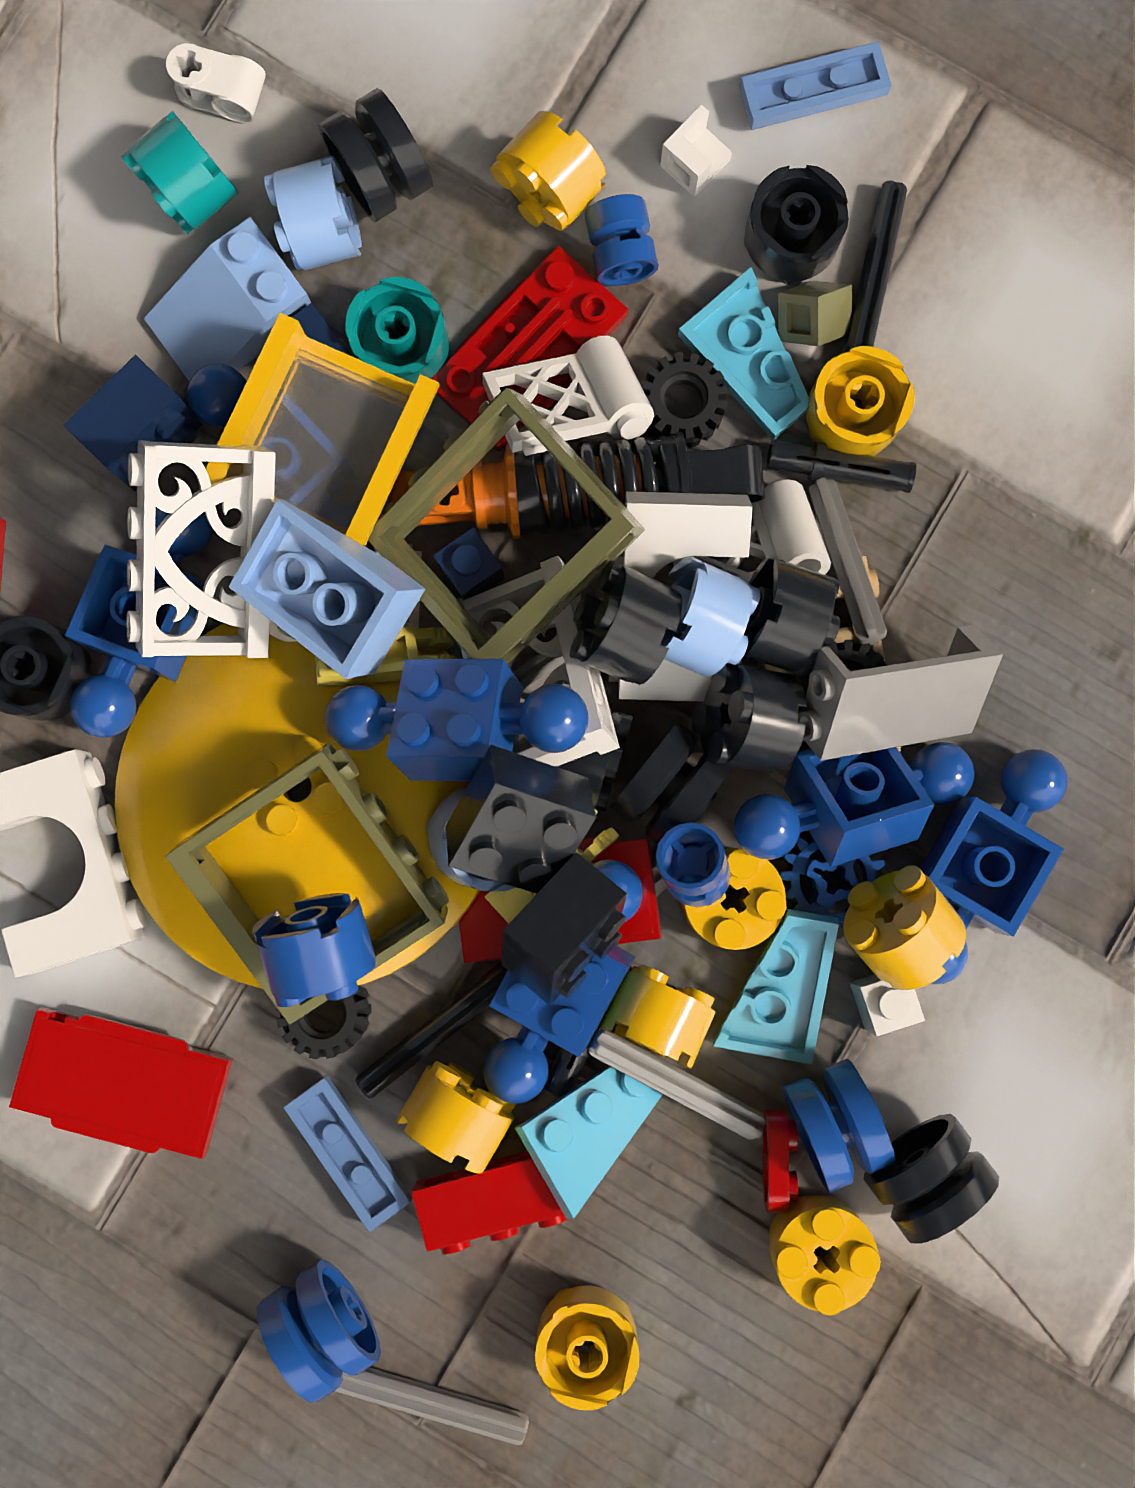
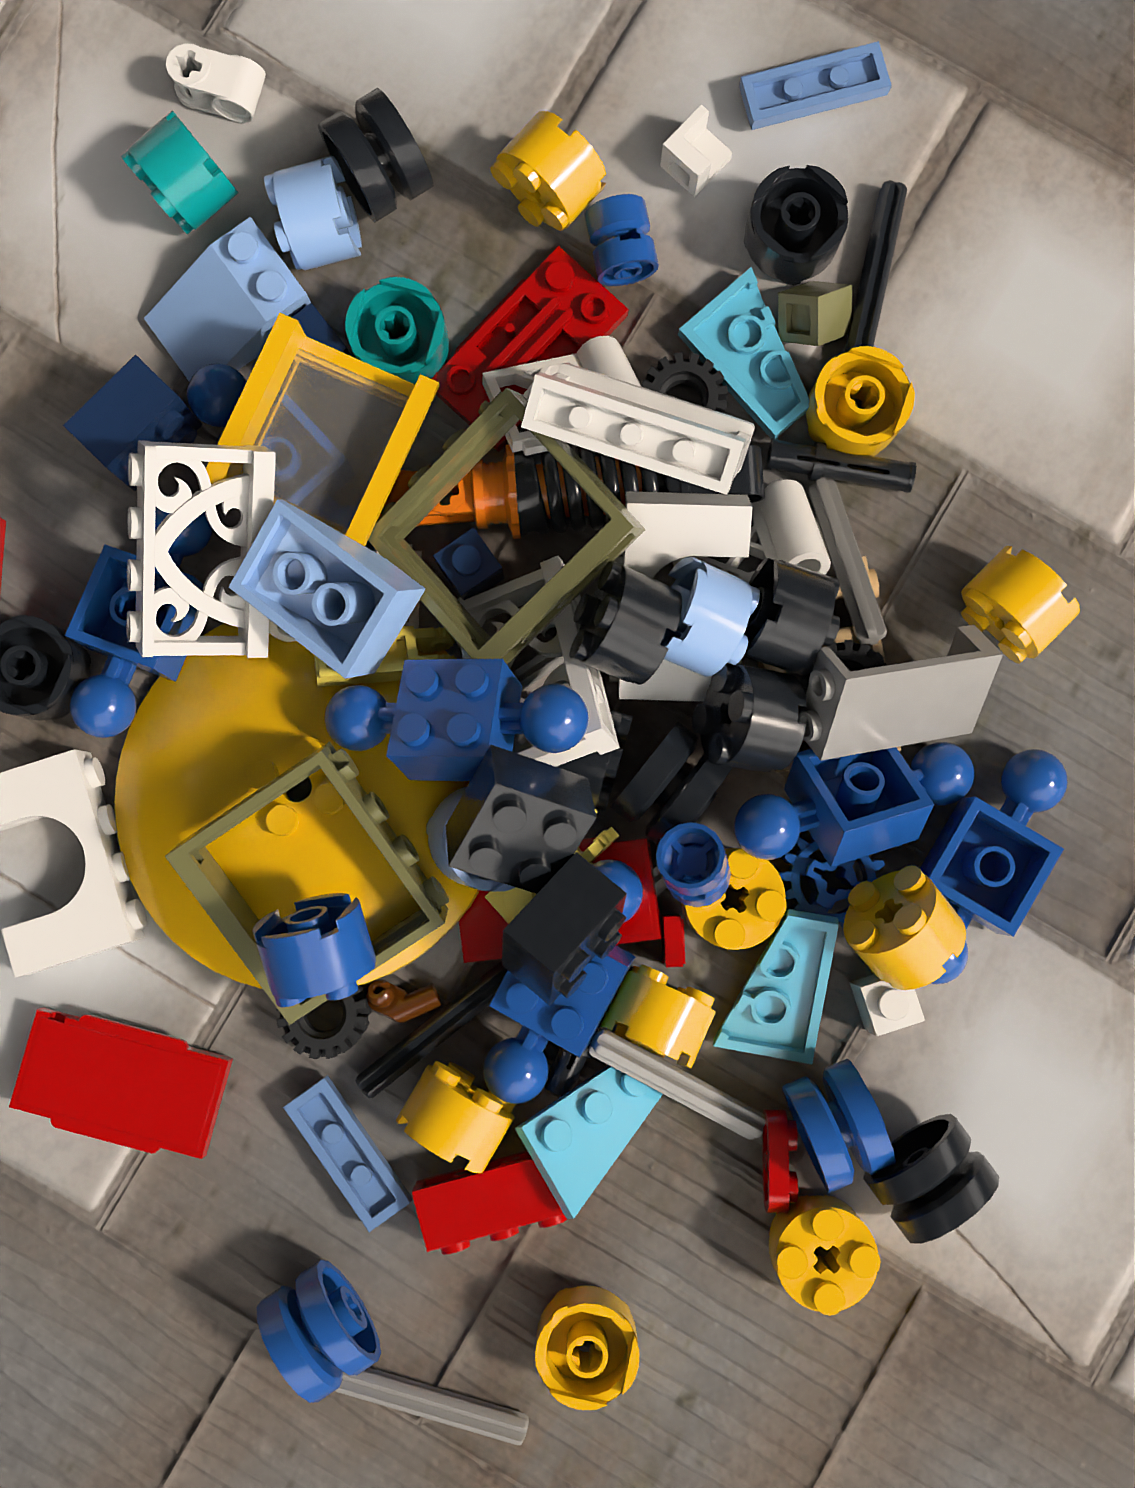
(400, 1004): none -> reddish brown arm
(638, 426): none -> white fence
(673, 940): none -> red tile
(1018, 603): none -> yellow brick

